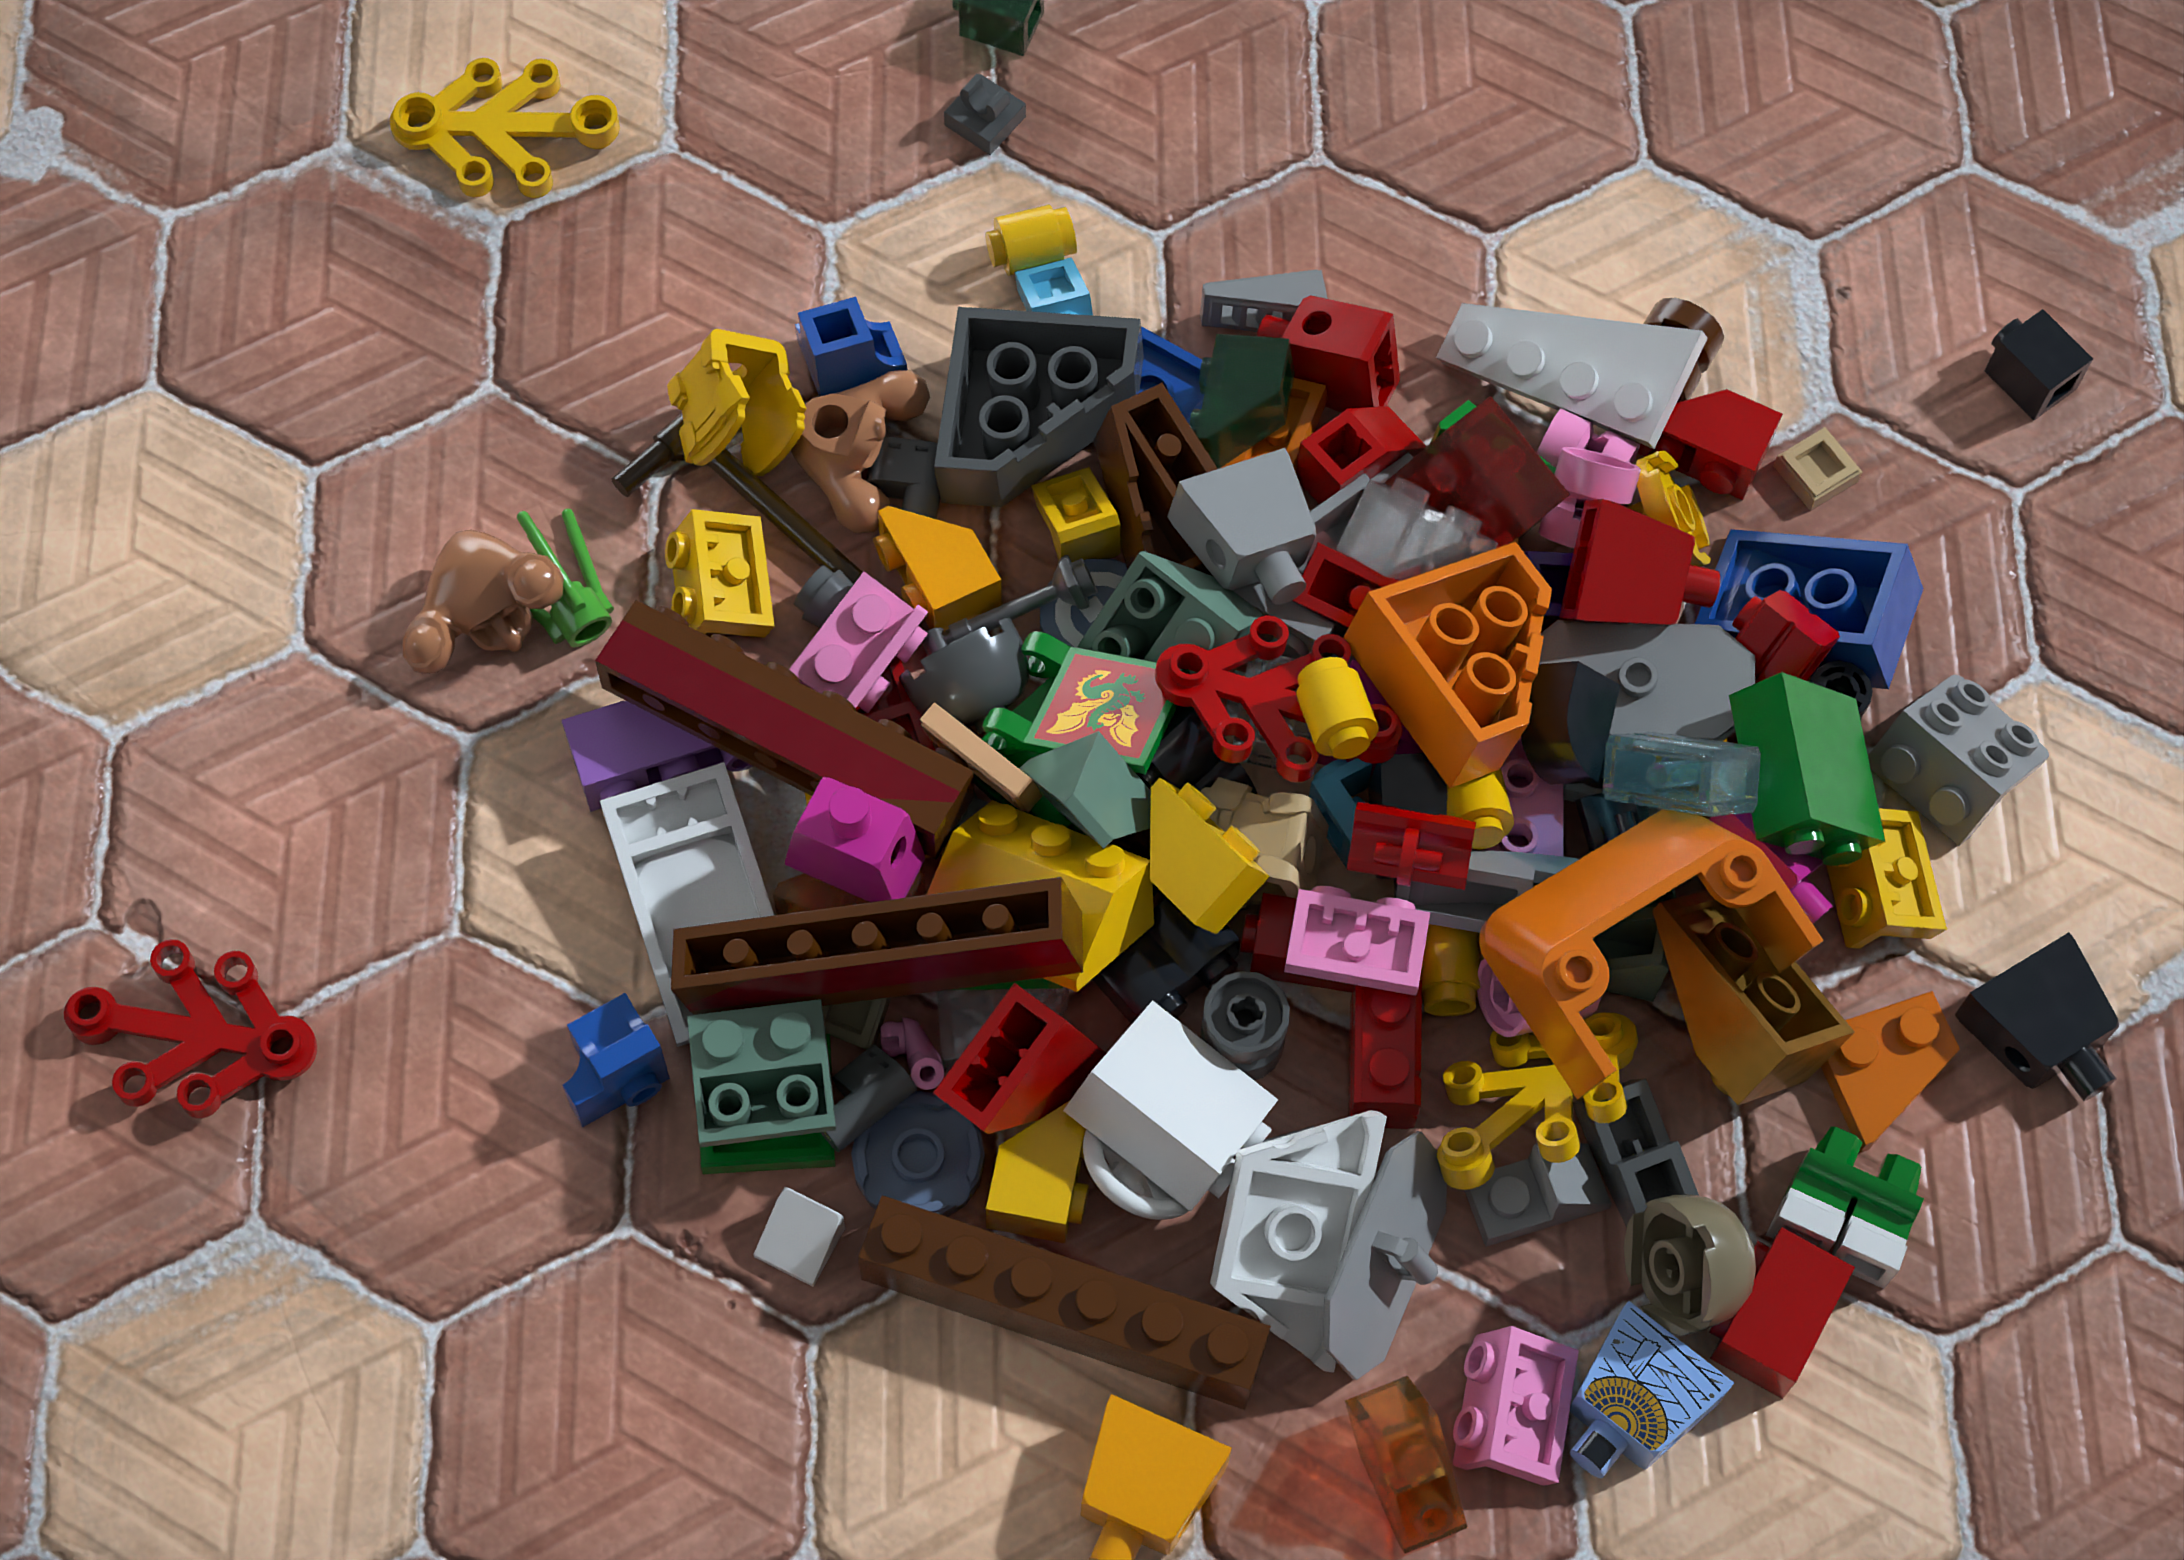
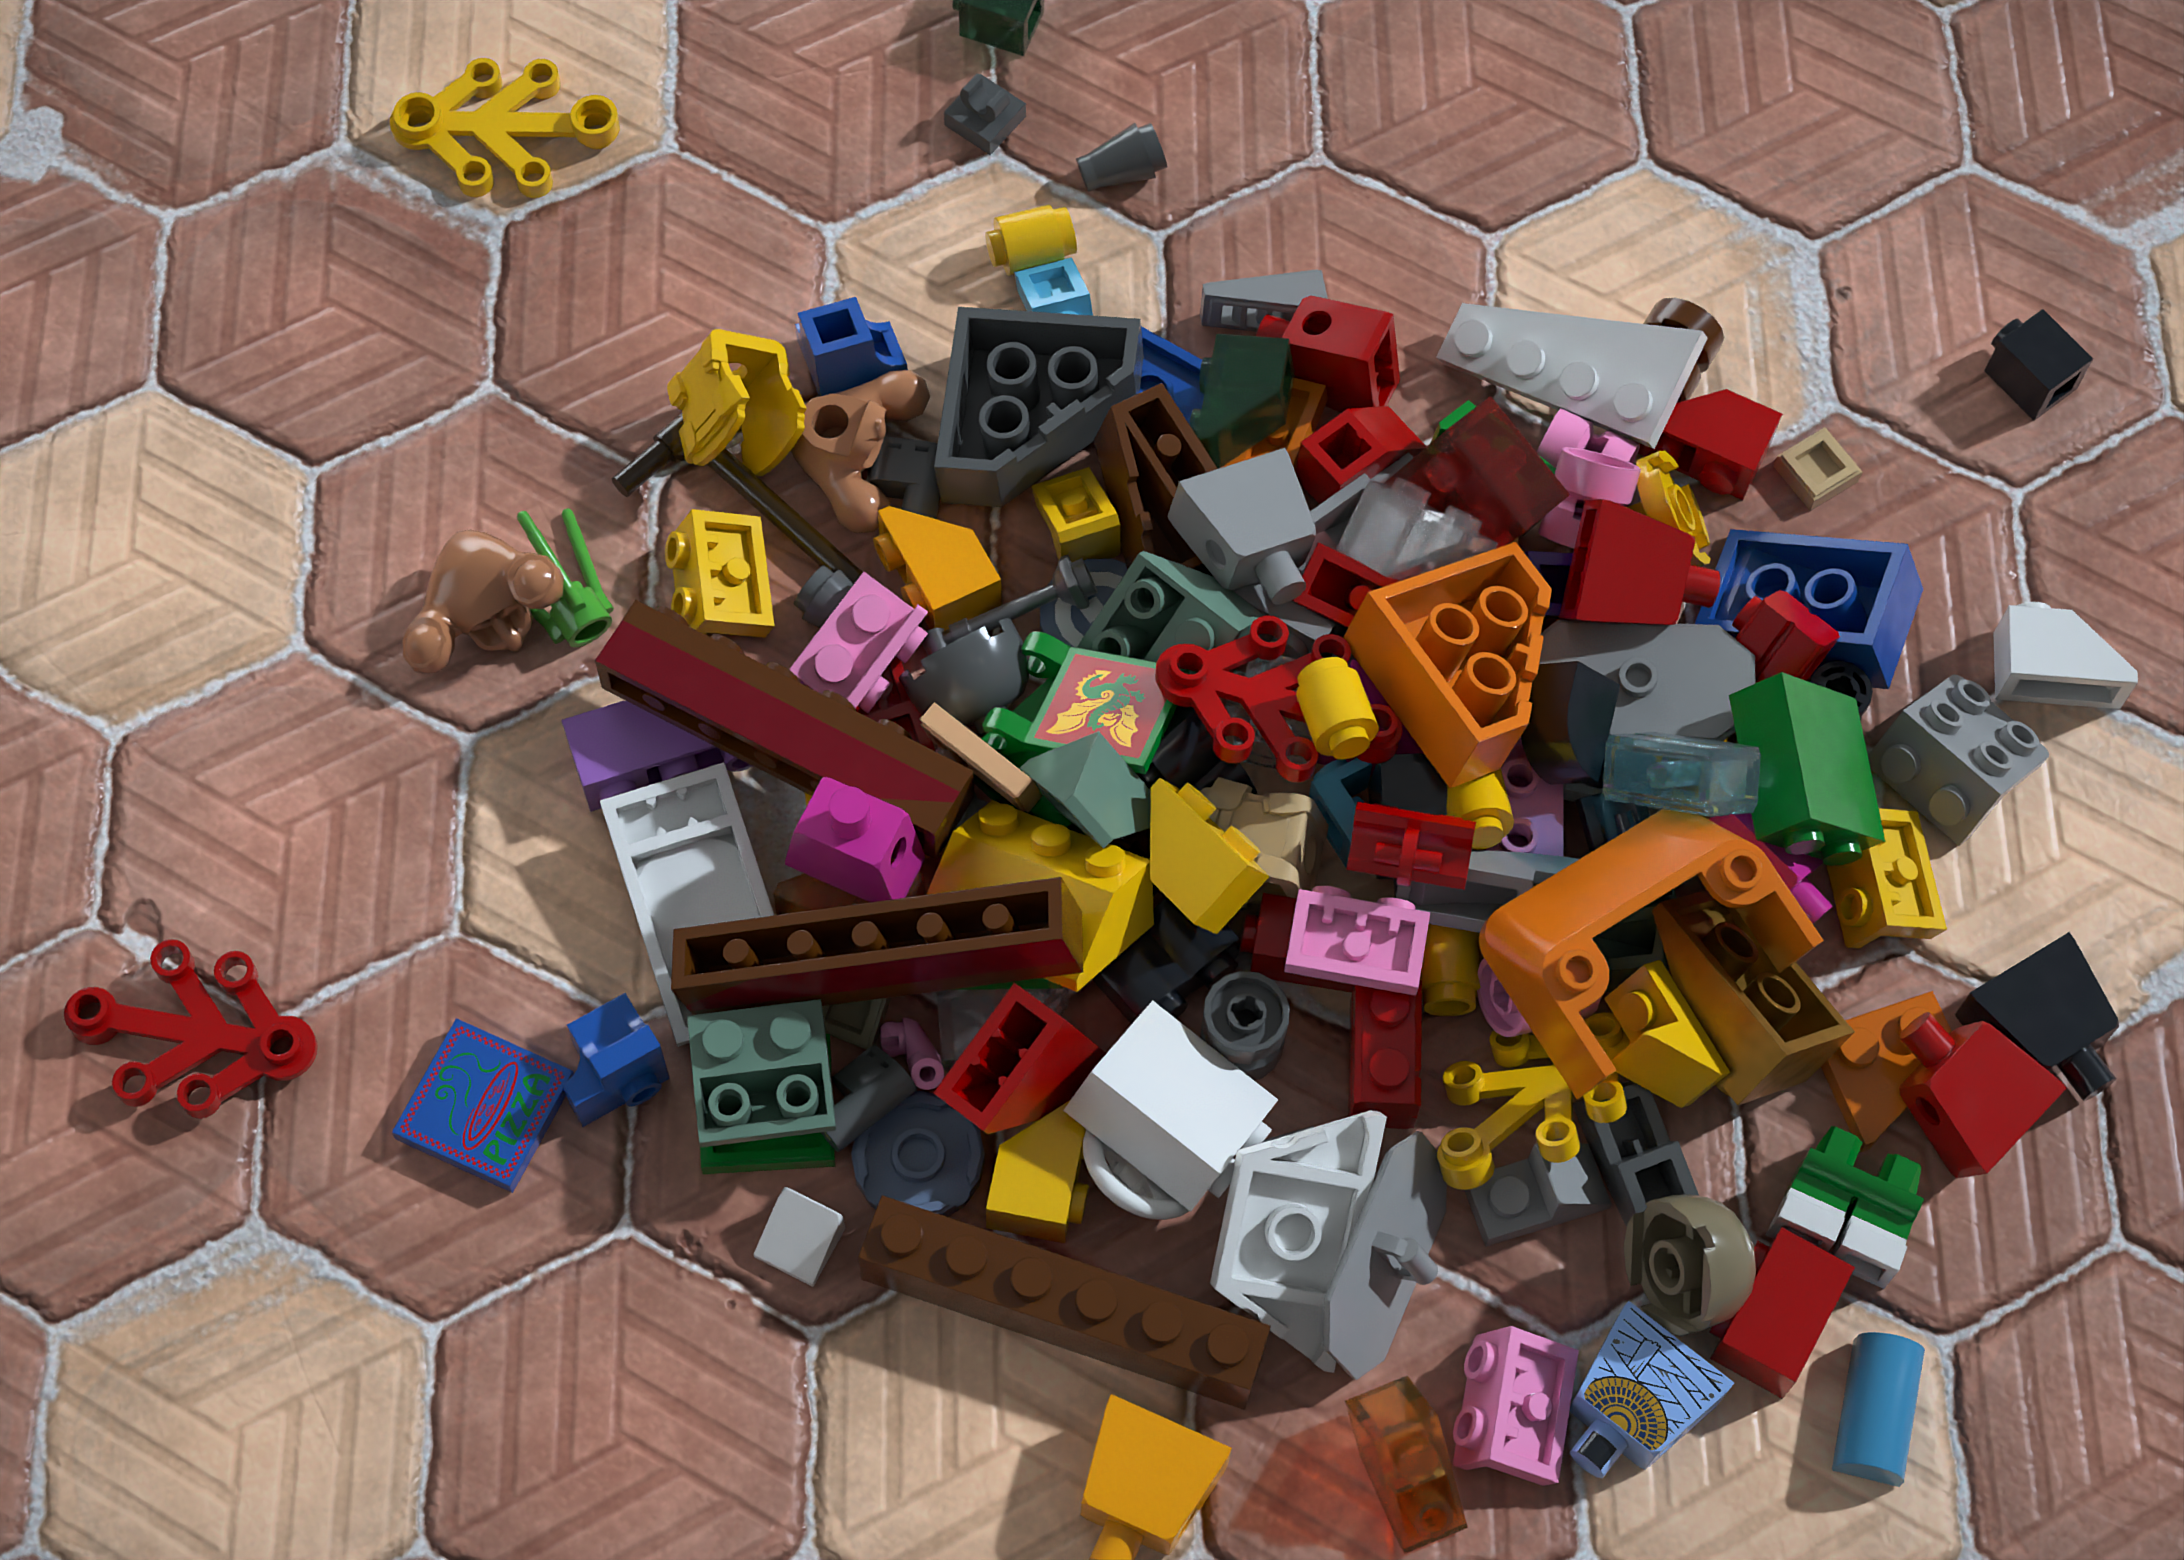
(483, 1105): none -> blue tile
(1123, 159): none -> dark grey cone
(1667, 1044): none -> yellow slope
(1879, 1408): none -> dark azure brick
(1973, 1092): none -> red torso
(2057, 660): none -> white slope

